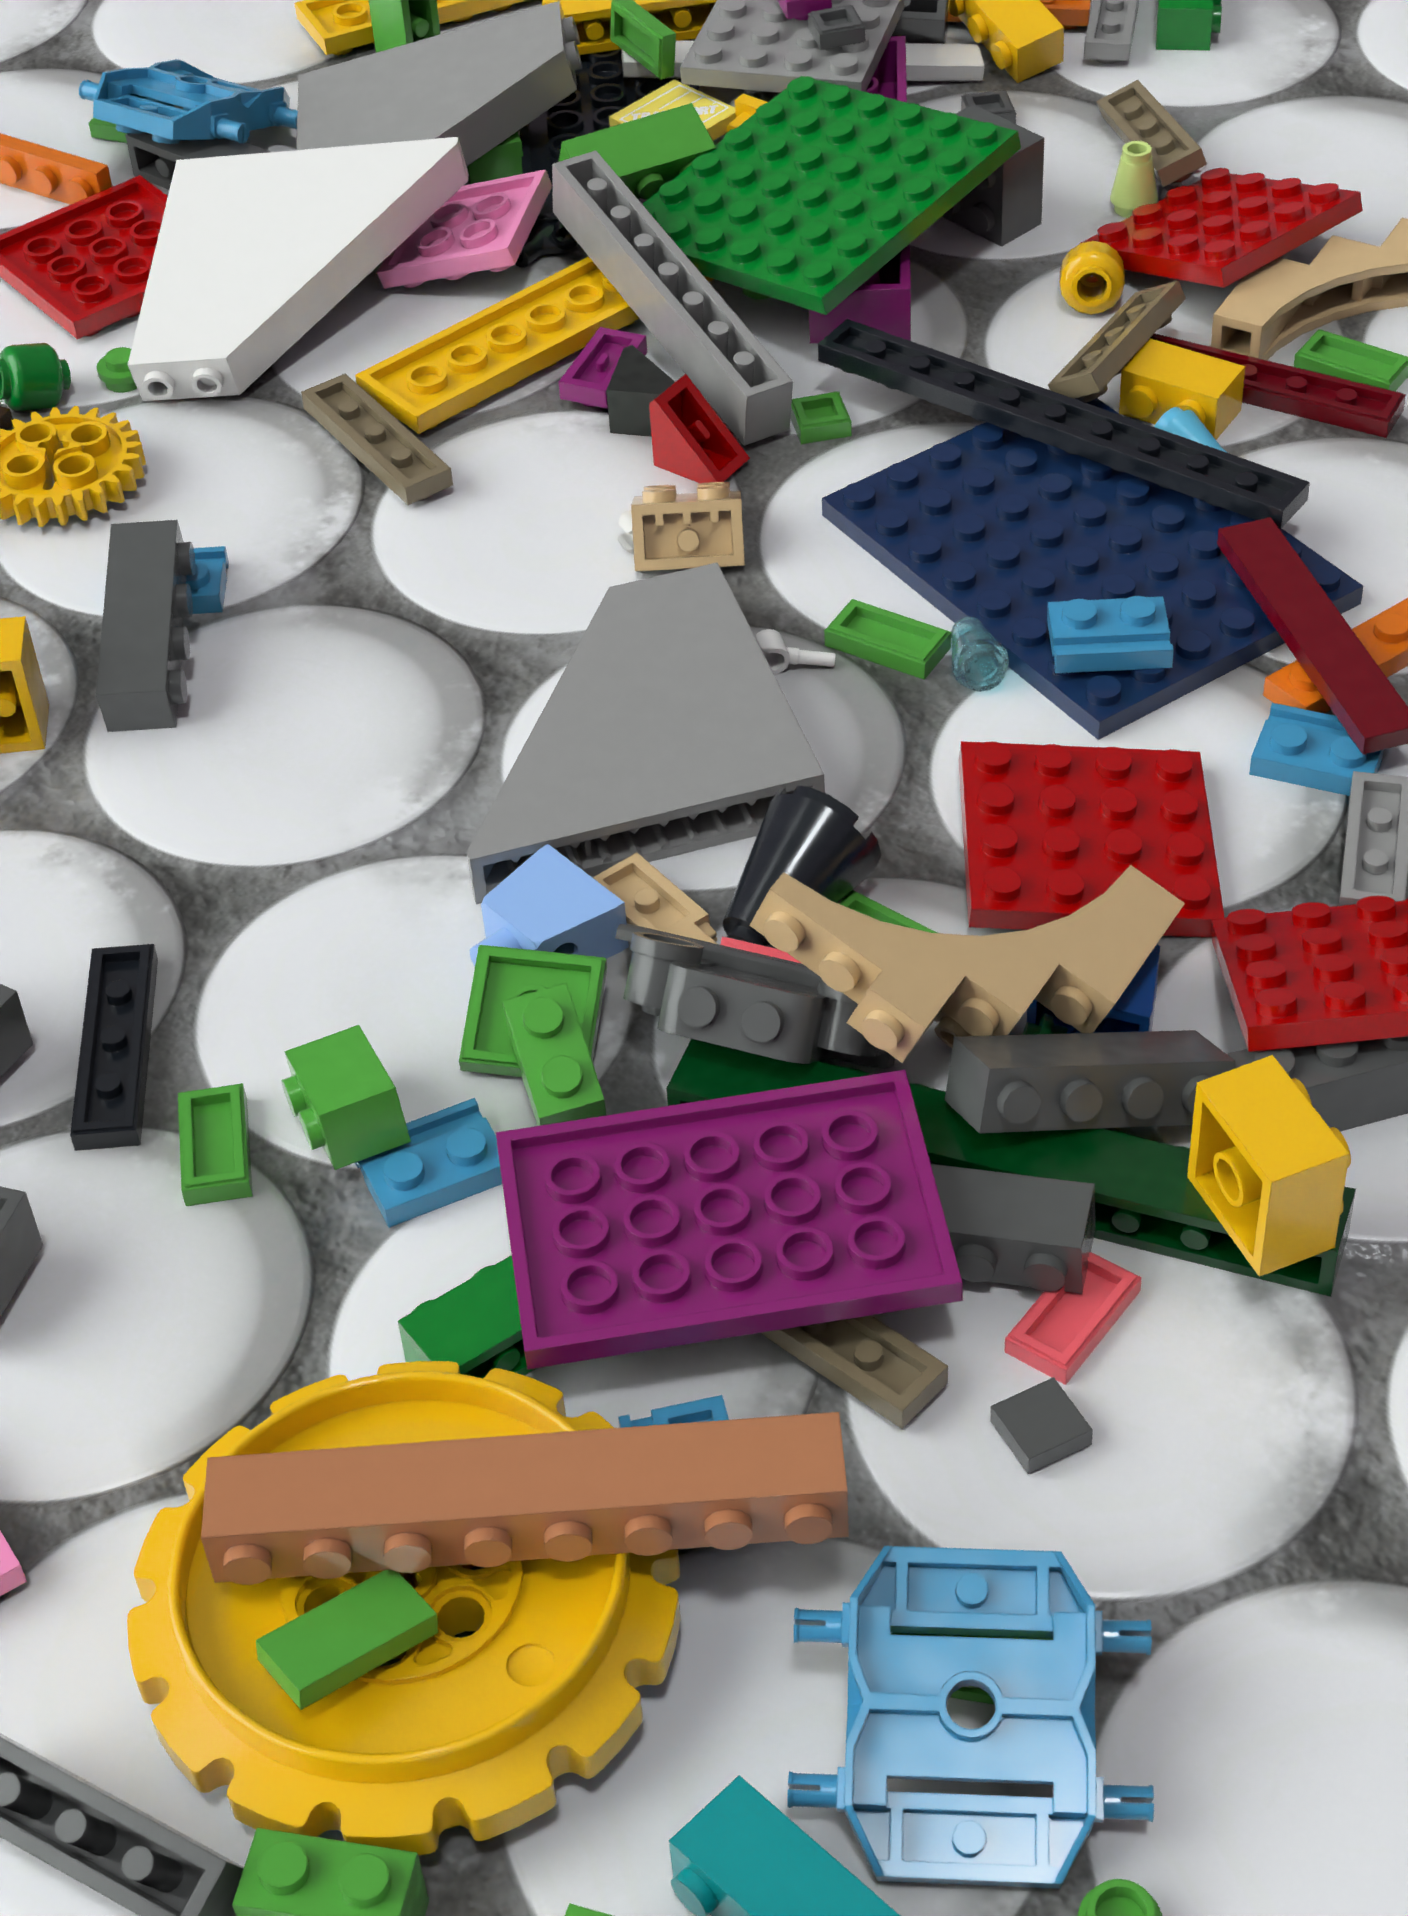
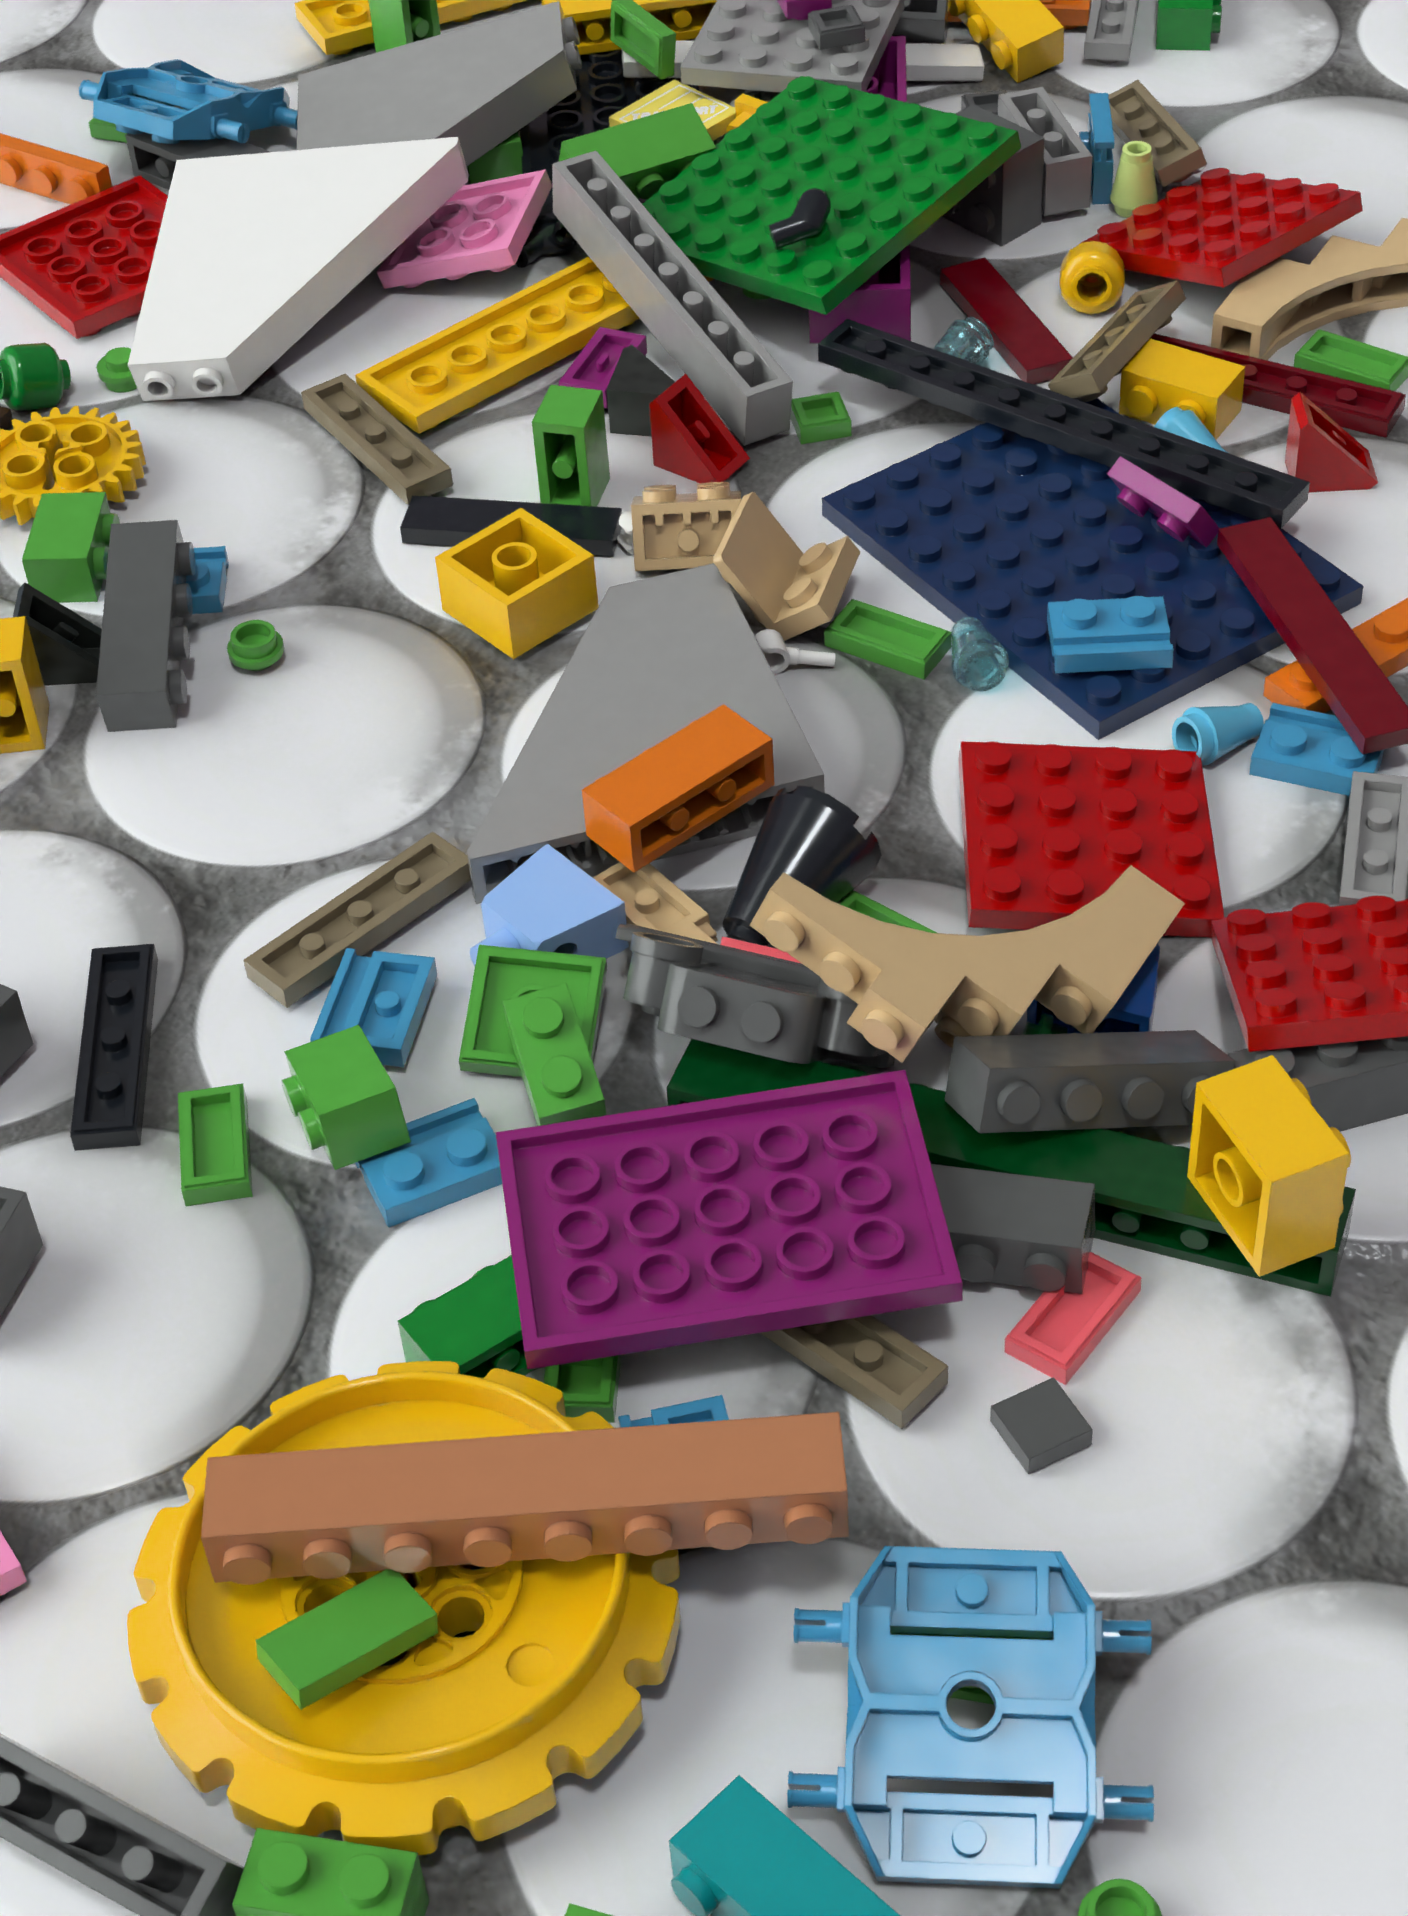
(62, 640): none -> pearl dark grey slope
(69, 546): none -> bright green brick
(255, 645): none -> bright green plate
(358, 919): none -> dark tan plate
(383, 997): none -> dark azure plate
(452, 520): none -> black tile
(517, 582): none -> yellow brick
(571, 446): none -> bright green brick
(587, 1385): none -> bright green tile
(678, 787): none -> orange brick
(778, 580): none -> tan bracket
(805, 221): none -> black arm
(967, 340): none -> clear light blue cone
(1014, 327): none -> dark red tile
(1066, 158): none -> light grey brick
(1099, 142): none -> dark azure plate
(1176, 512): none -> magenta plate
(1216, 729): none -> medium azure cone
(1324, 451): none -> red slope

